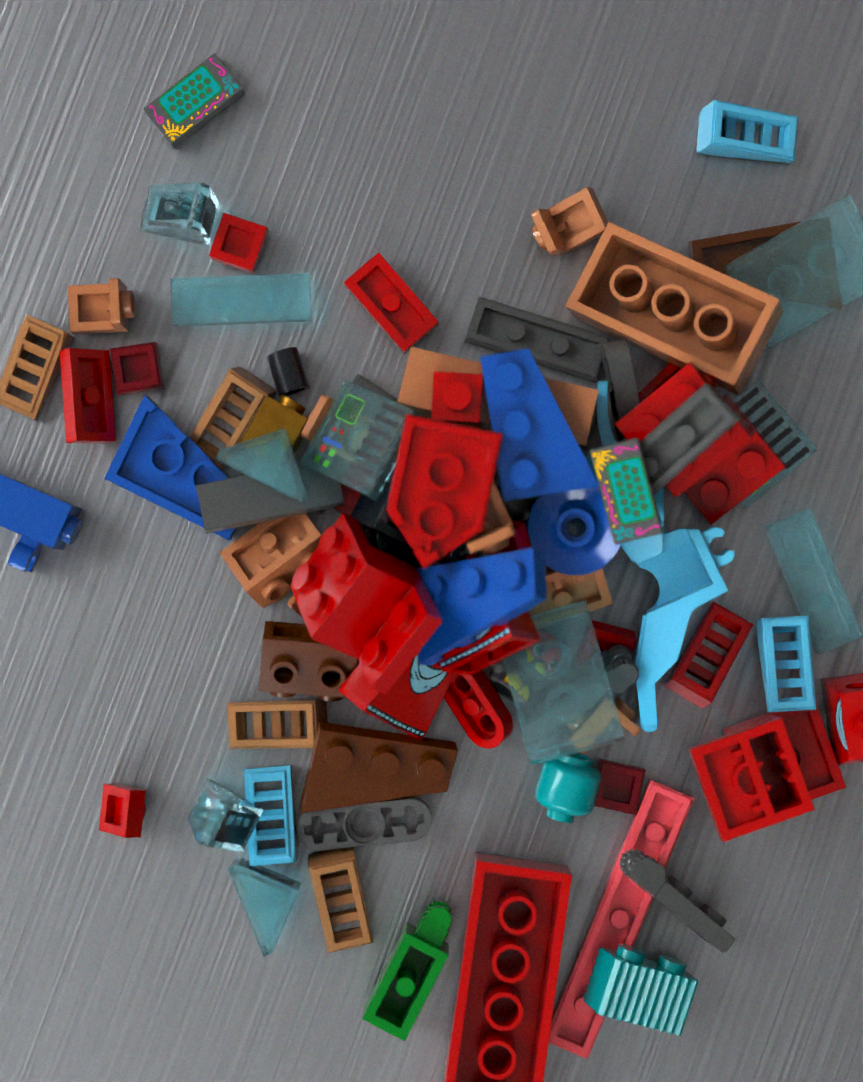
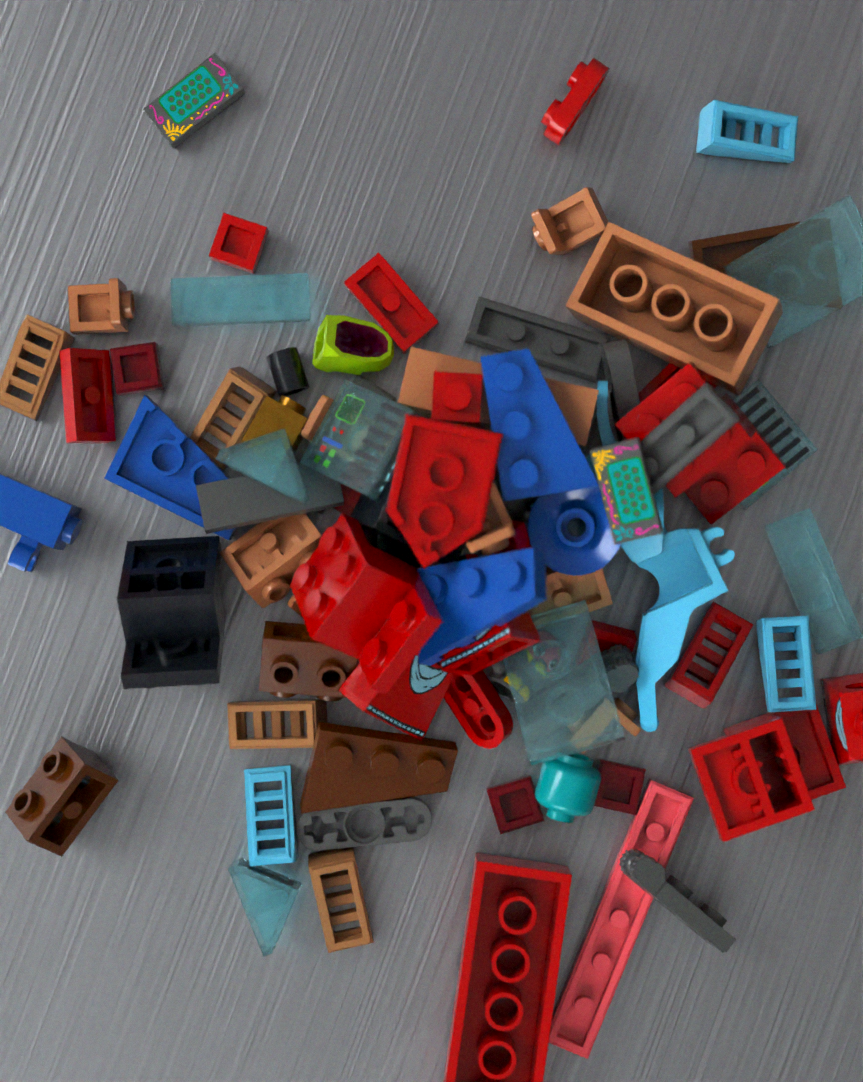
(61, 796): none -> reddish brown brick
(122, 810): red plate -> none
(171, 612): none -> black bracket
(180, 211): clear light blue slope -> none
(223, 818): clear light blue slope -> none
(351, 346): none -> lime rock
(410, 972): green hinge -> none
(515, 804): none -> dark red tile
(584, 85): none -> red plate
(641, 989): teal brick -> none

